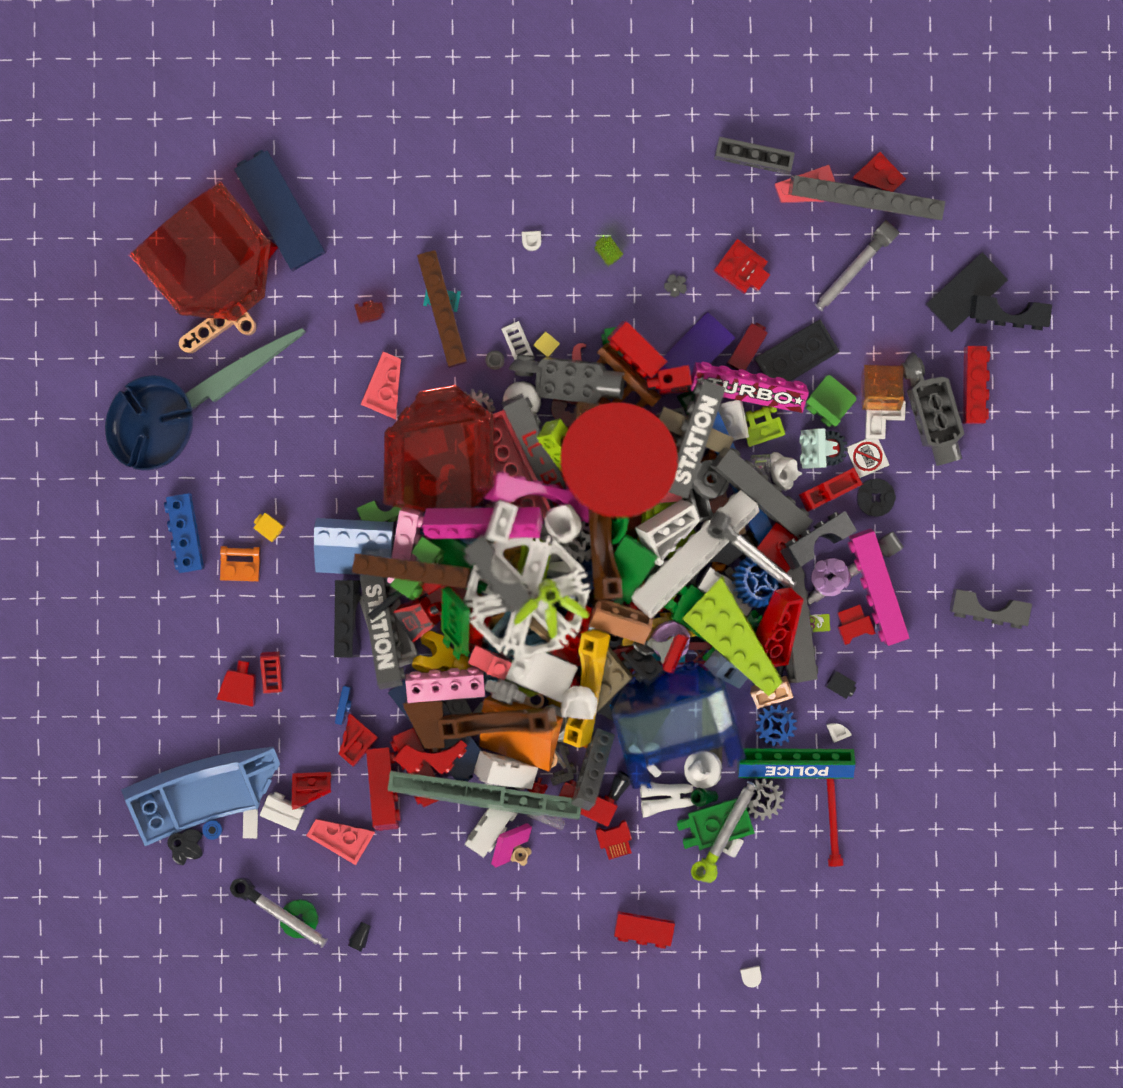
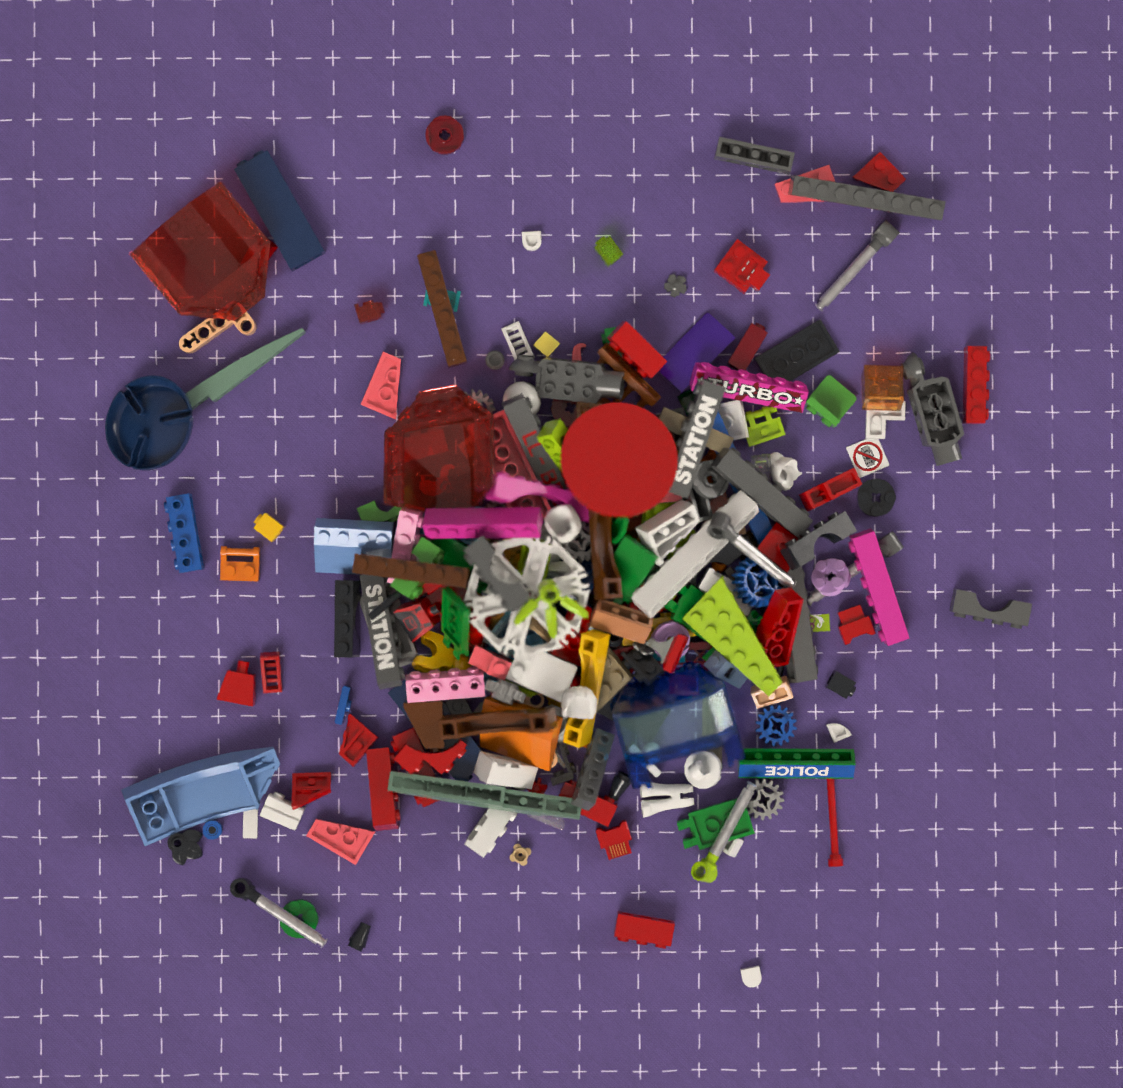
(451, 126): none -> dark red plate
(501, 522): white slope -> none
(507, 841): dark pink tile -> none
(679, 378): red torso -> none
(703, 797): dark green cone -> none
(821, 448): light aqua plate -> none
(954, 301): black tile -> none
(987, 308): black arch -> none

